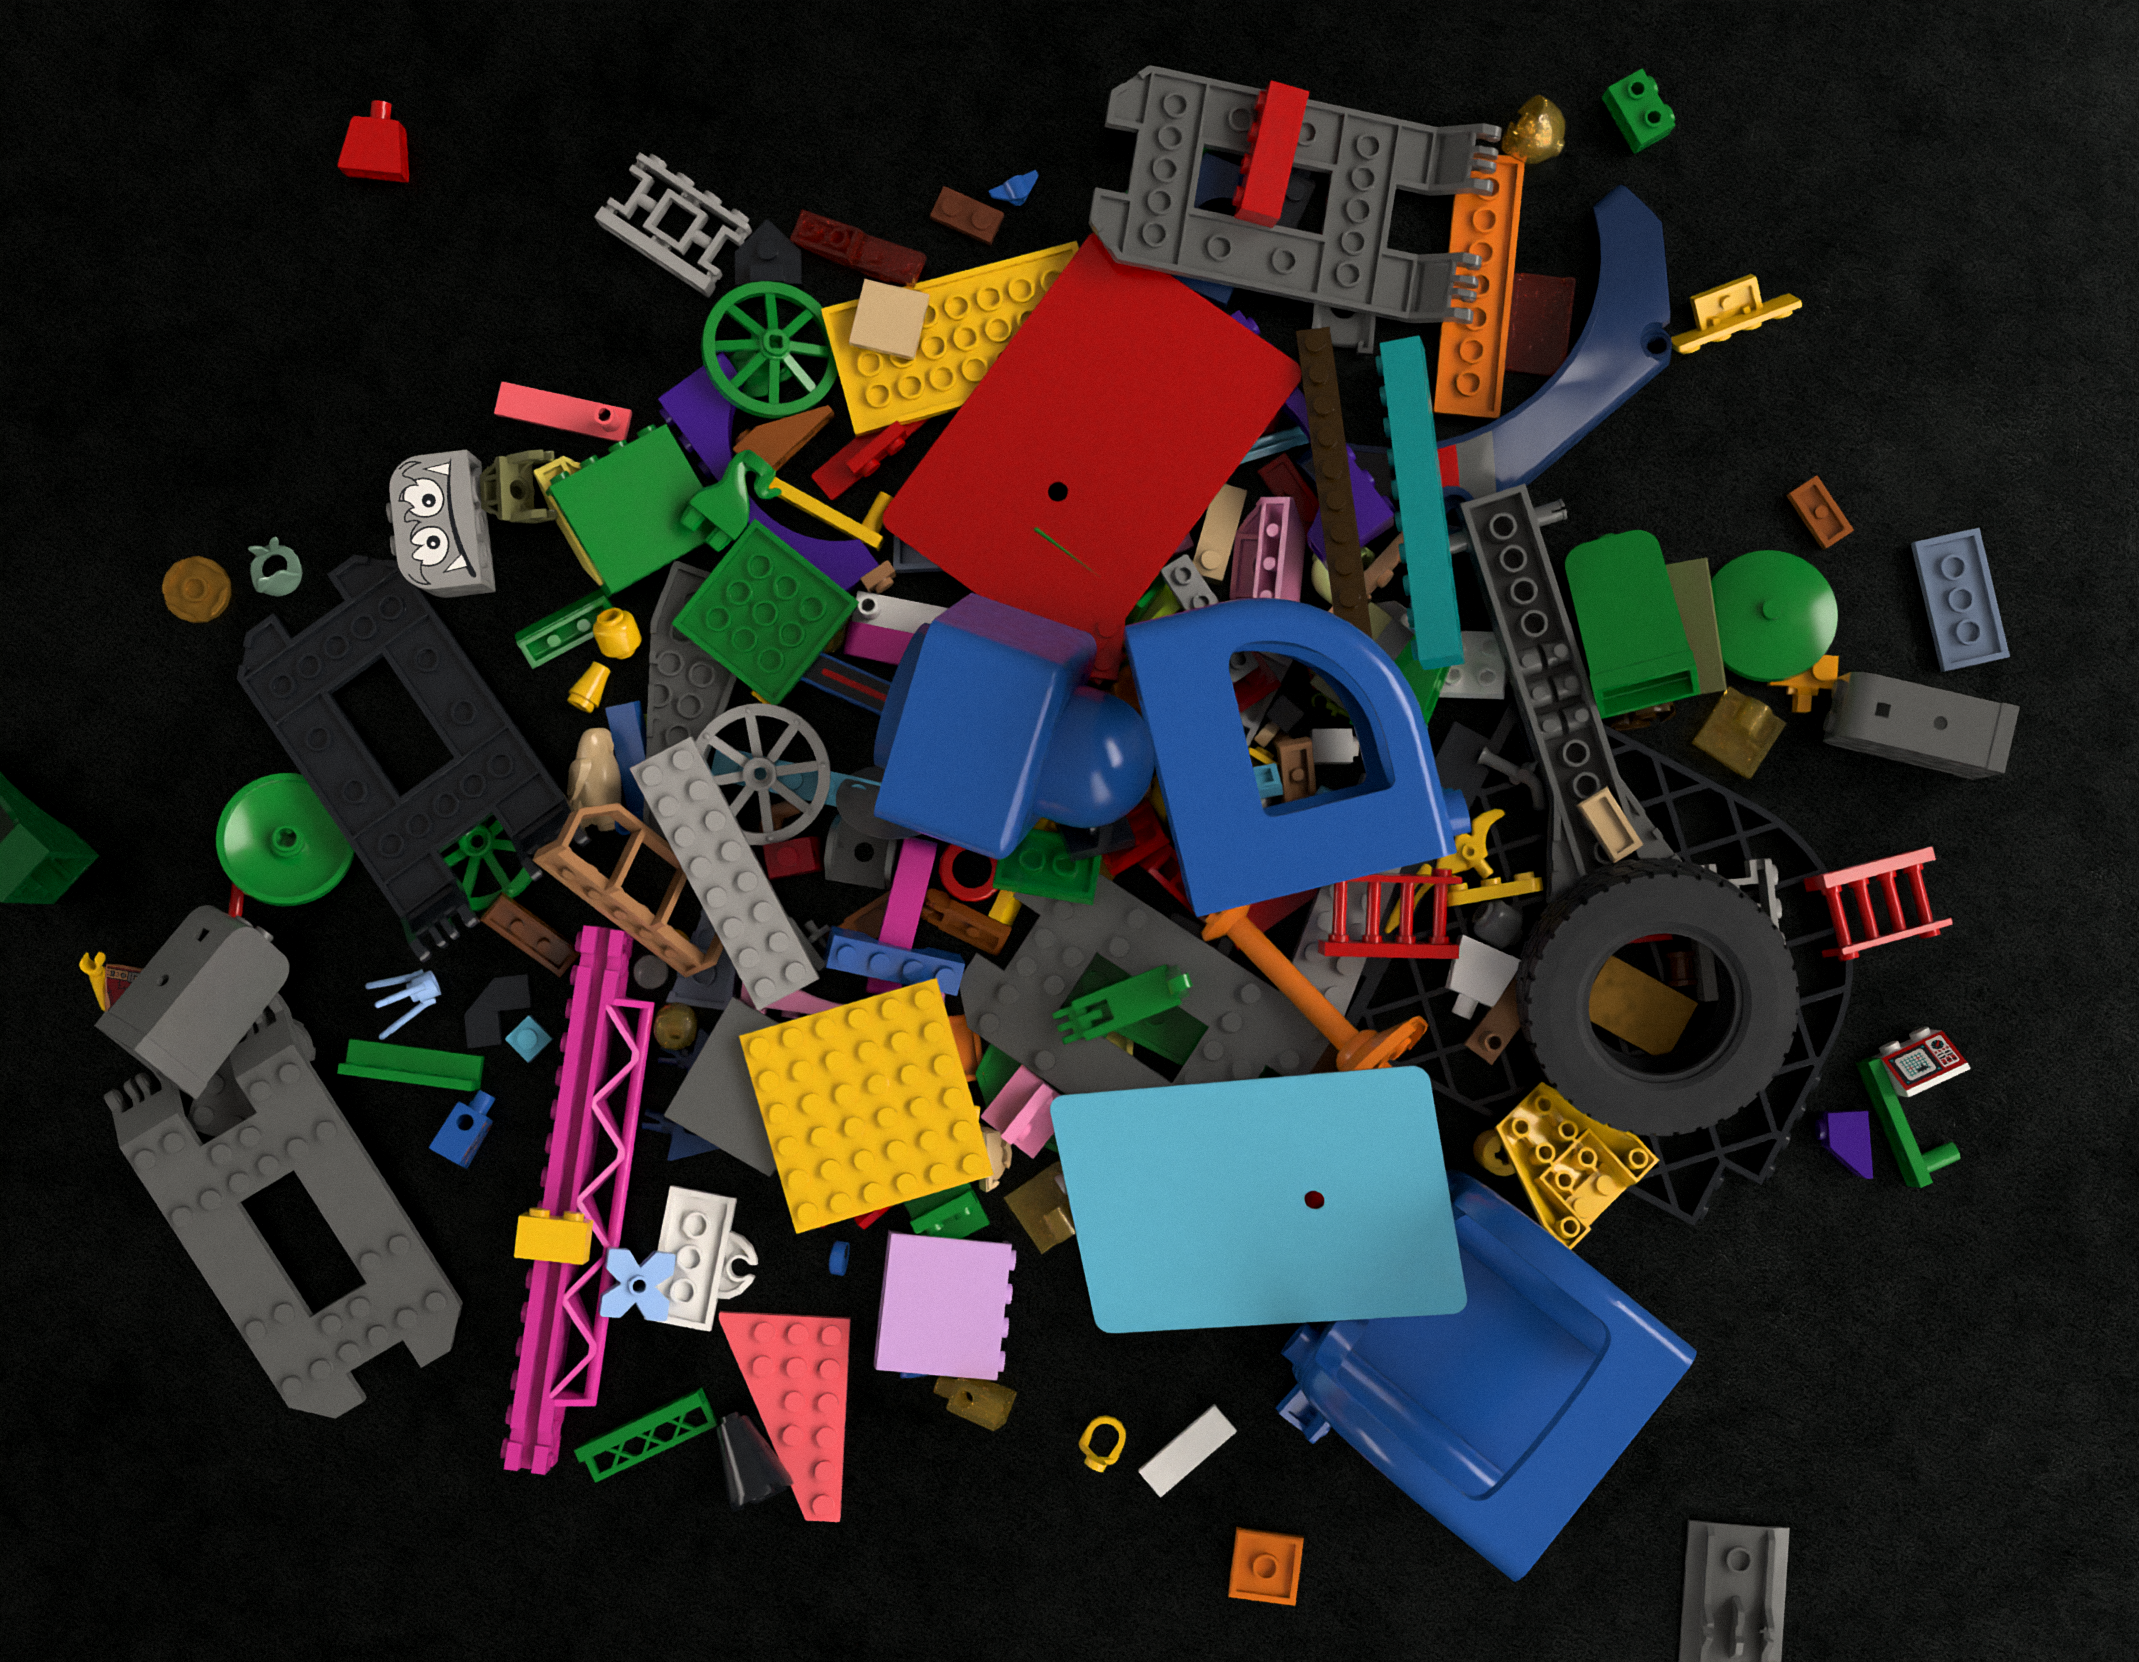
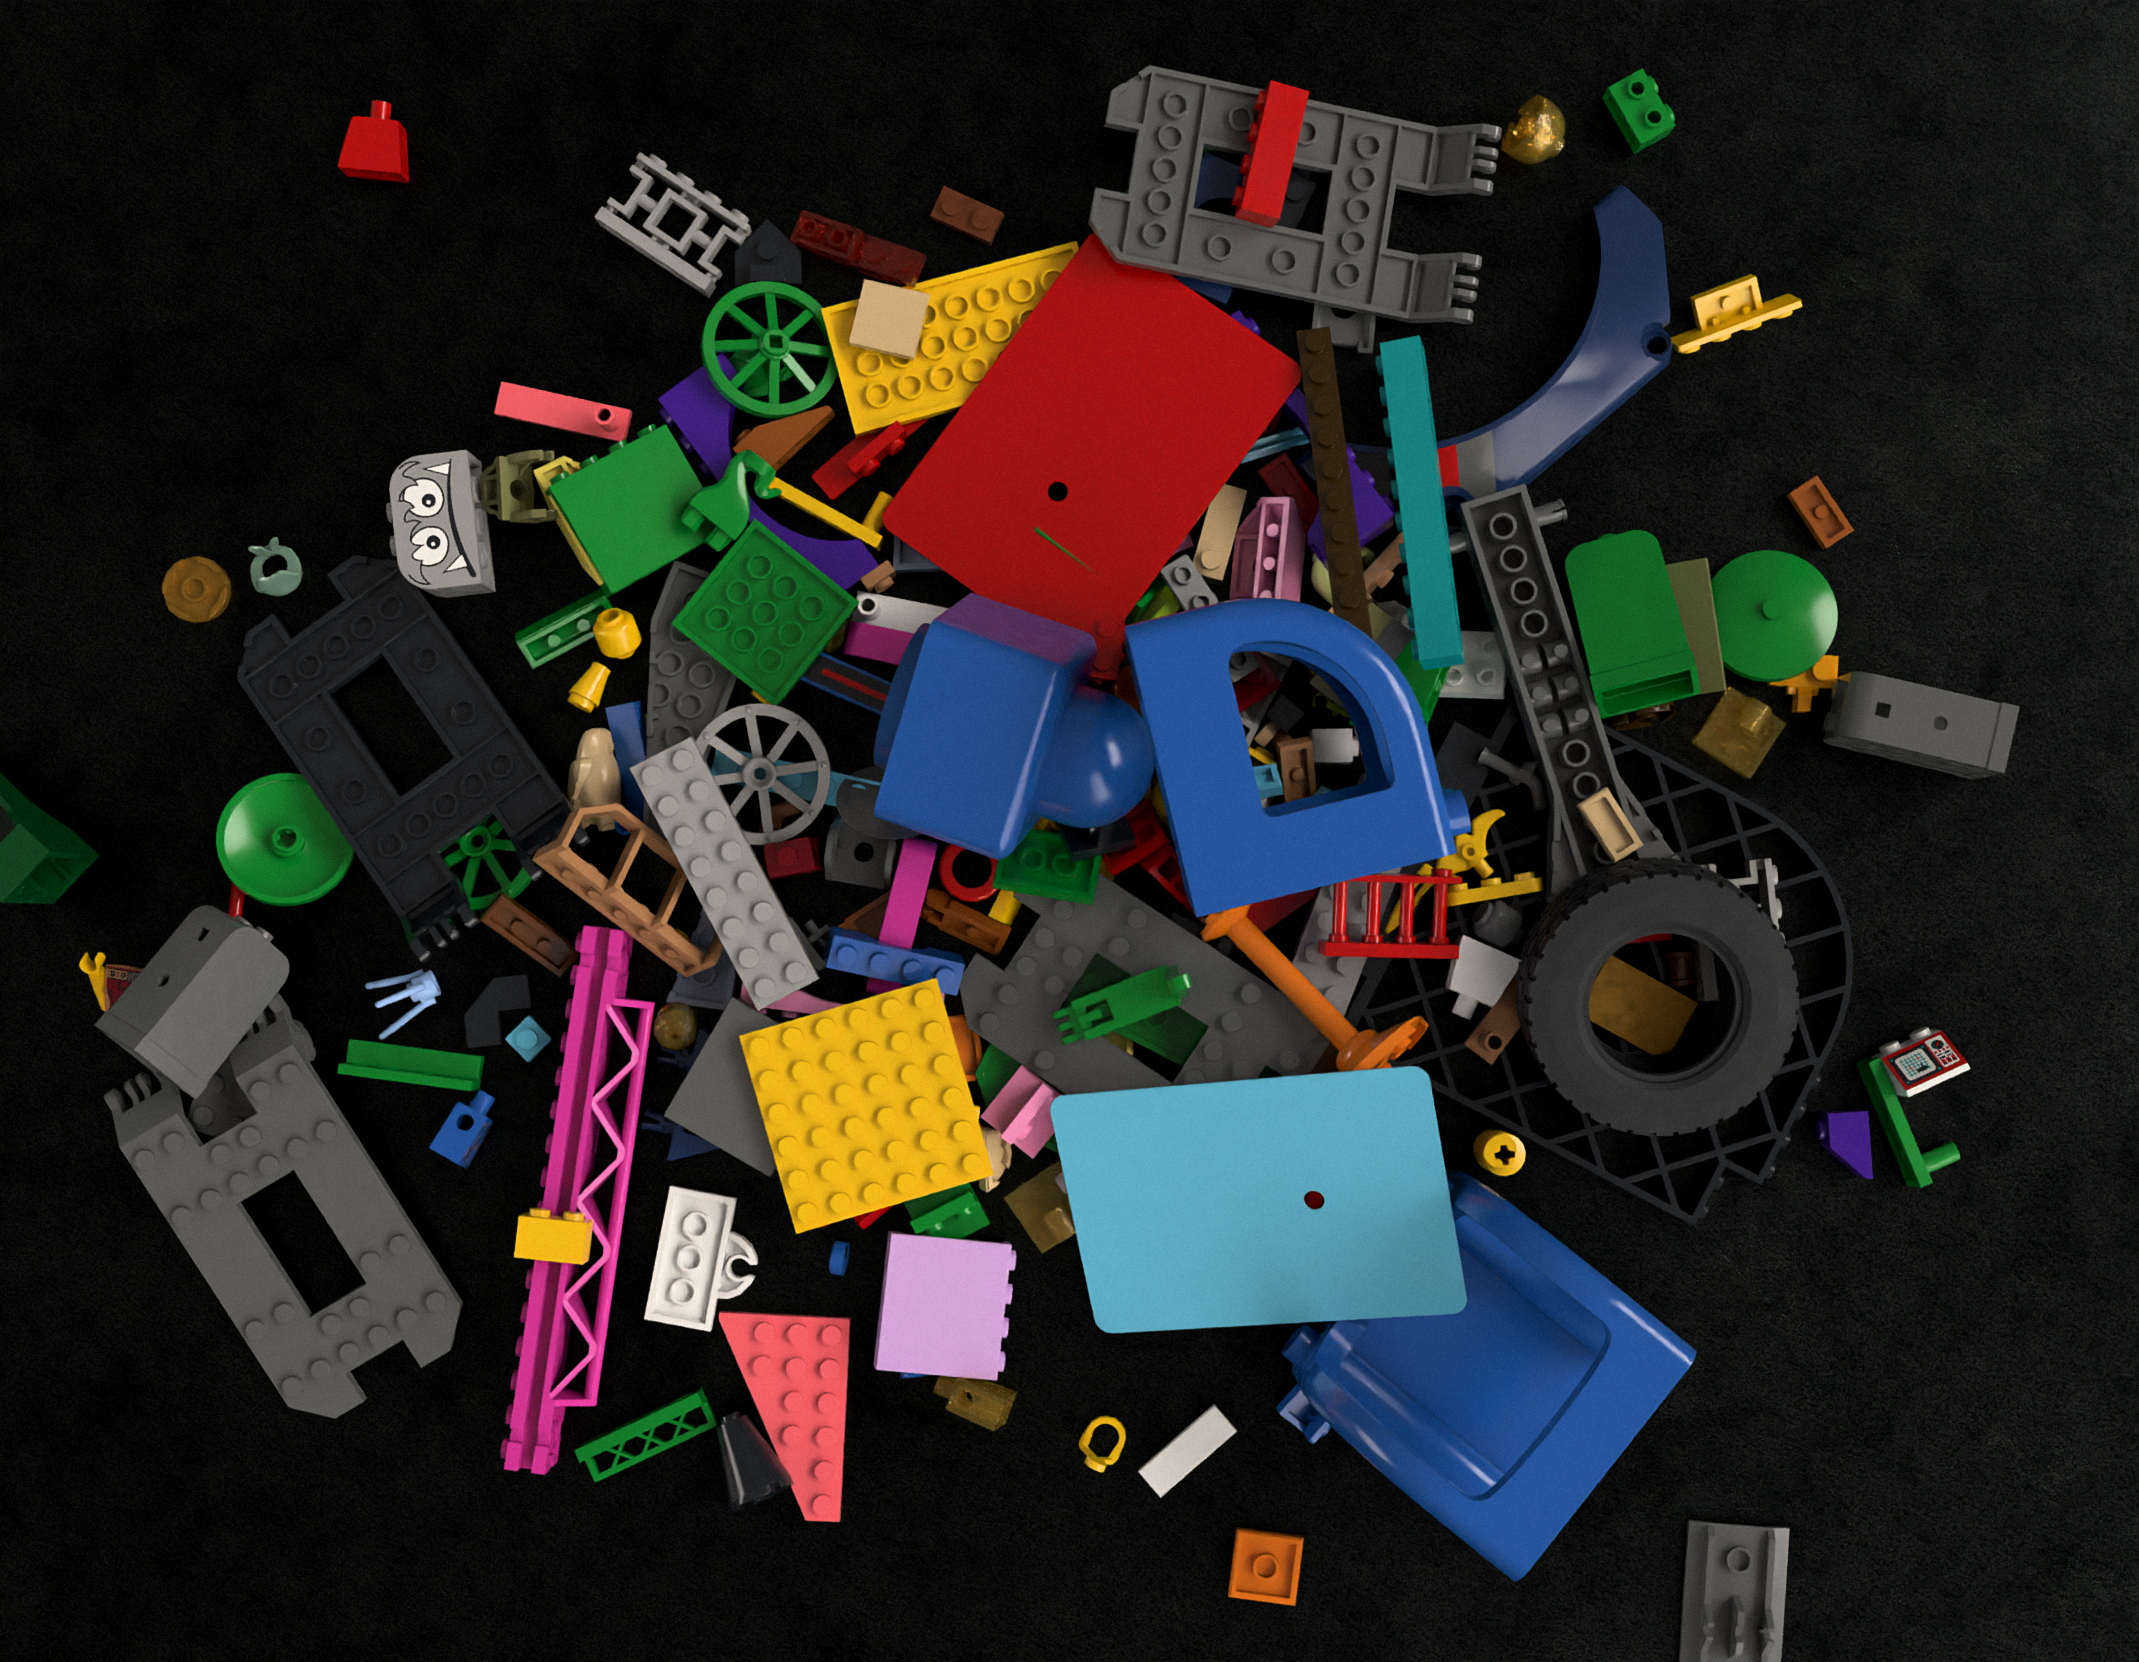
(651, 972): clear tile -> none
(651, 1272): light blue plant -> none
(1015, 189): blue piece -> none
(1475, 353): orange plate -> none
(1539, 323): clear red piece -> none
(1569, 1161): yellow wedge -> none
(1857, 878): red fence -> none
(1960, 600): sand blue plate -> none

